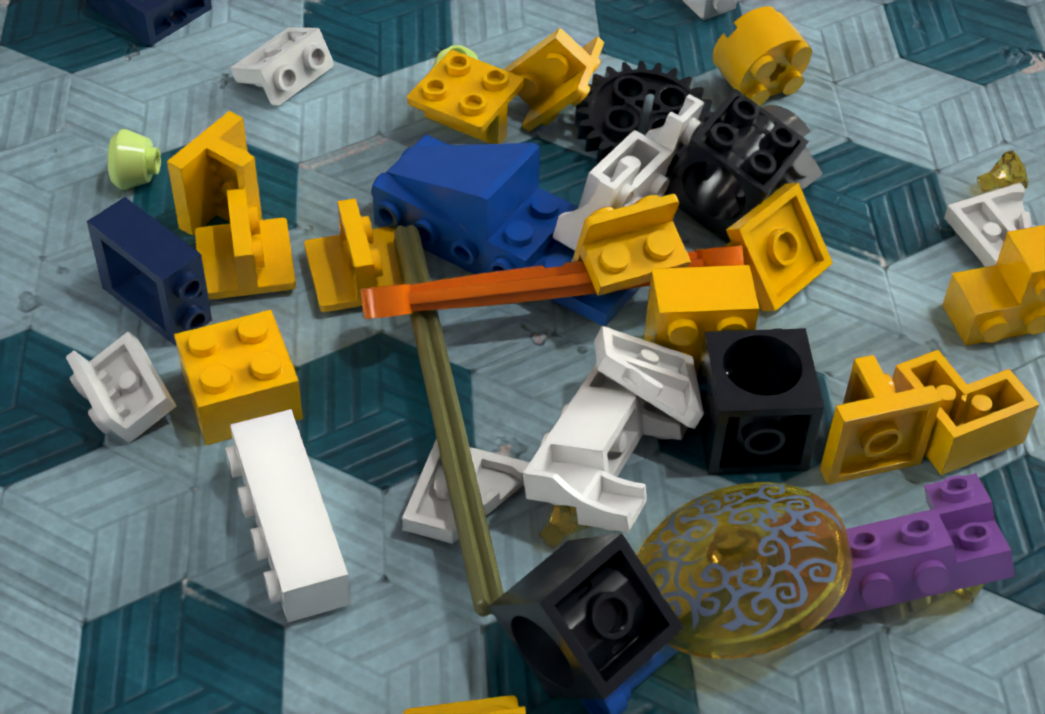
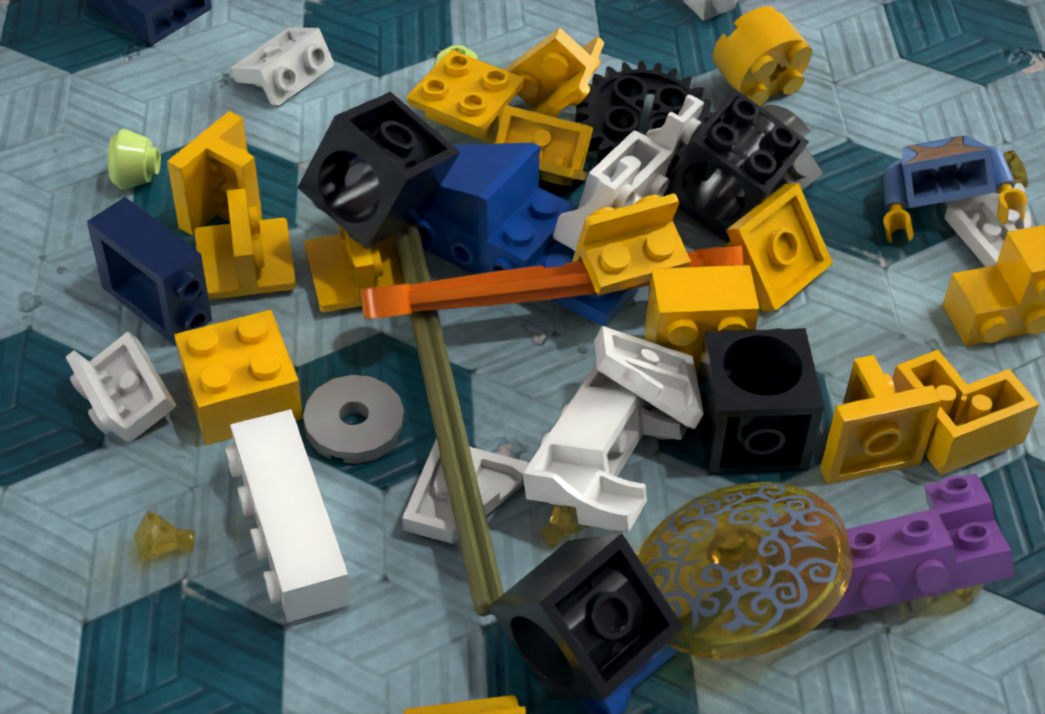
(159, 537): none -> clear yellow rock
(354, 396): none -> light grey tile
(377, 169): none -> black brick
(560, 141): none -> yellow bracket
(943, 173): none -> medium blue torso

